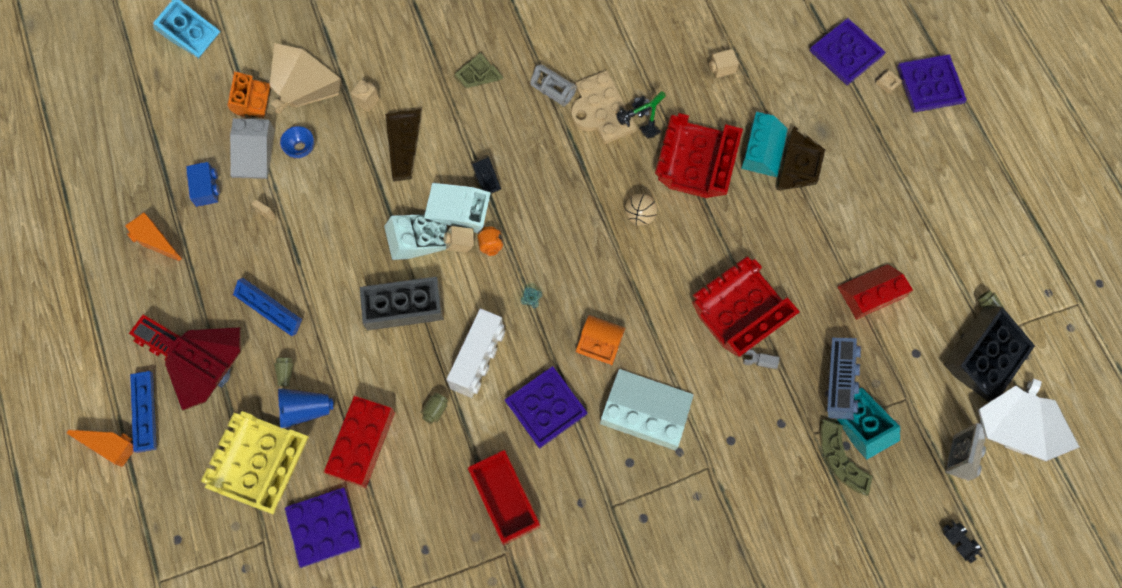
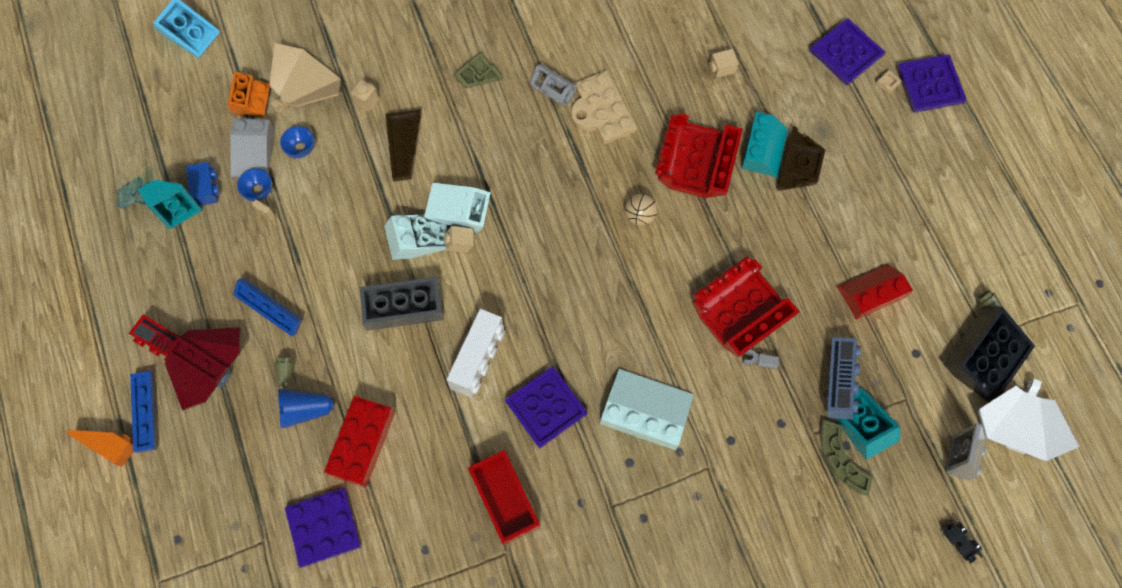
(129, 193): none -> clear light blue slope
(149, 236): orange slope -> none
(169, 202): none -> teal slope
(249, 180): none -> blue piece
(254, 462): light yellow slope -> none
(434, 408): olive brick -> none
(485, 174): black slope -> none
(490, 241): orange head -> none
(528, 292): clear light blue plate -> none
(600, 339): orange brick -> none
(642, 107): black plant -> none

